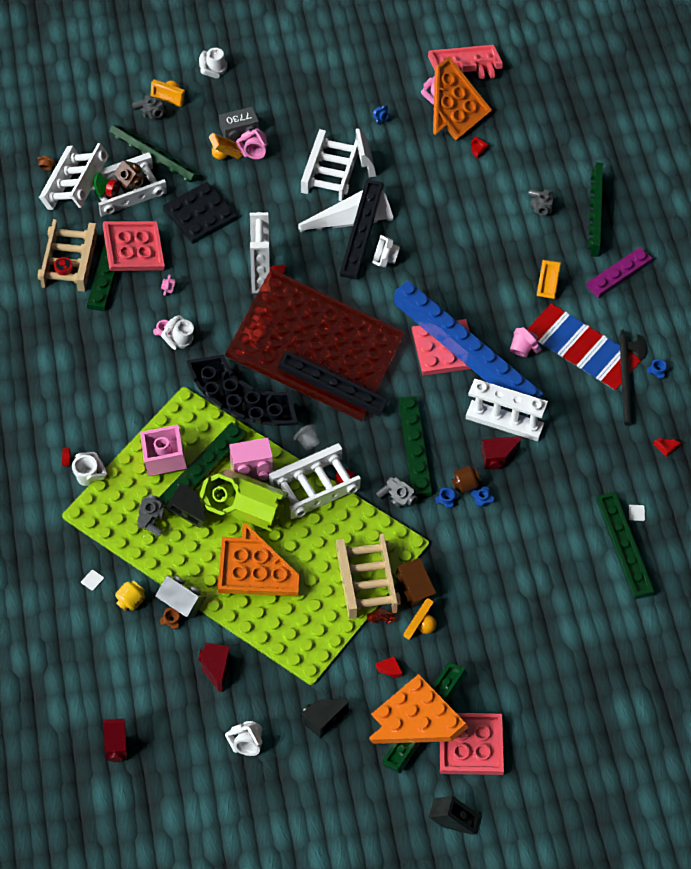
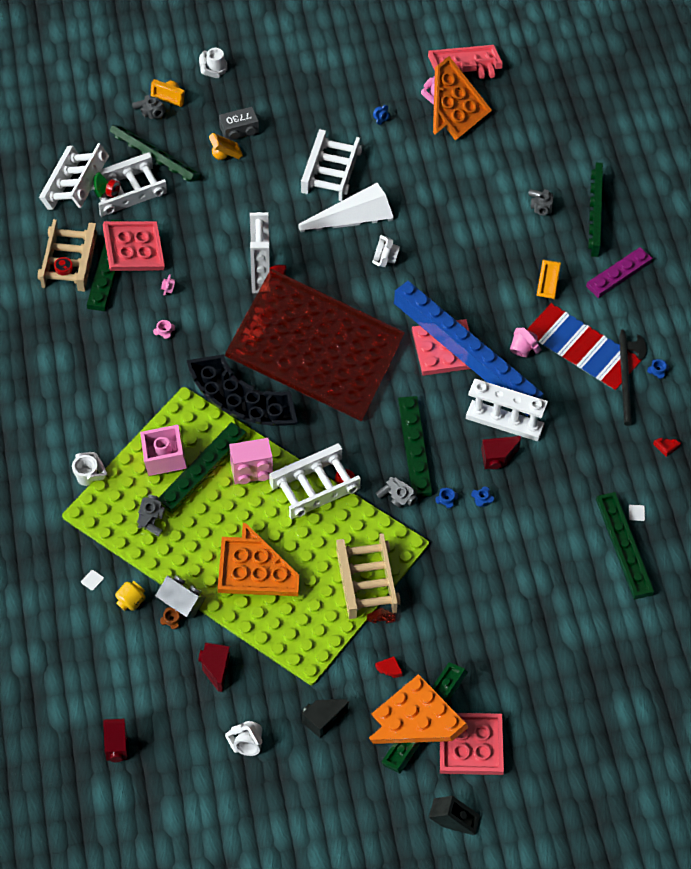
(46, 163): dark orange plate -> none
(66, 454): red tile -> none
(130, 175): reddish brown brick -> none
(180, 333): white piece -> none
(187, 505): pearl dark grey slope -> none
(199, 212): black plate -> none
(244, 498): lime brick -> none
(255, 145): bright pink piece -> none
(307, 436): clear piece -> none
(332, 383): black tile -> none
(361, 229): black tile -> none
(365, 152): white slope -> none
(415, 582): reddish brown brick -> none
(424, 622): light orange tile -> none
(466, 479): reddish brown head -> none
(478, 147): red tile -> none

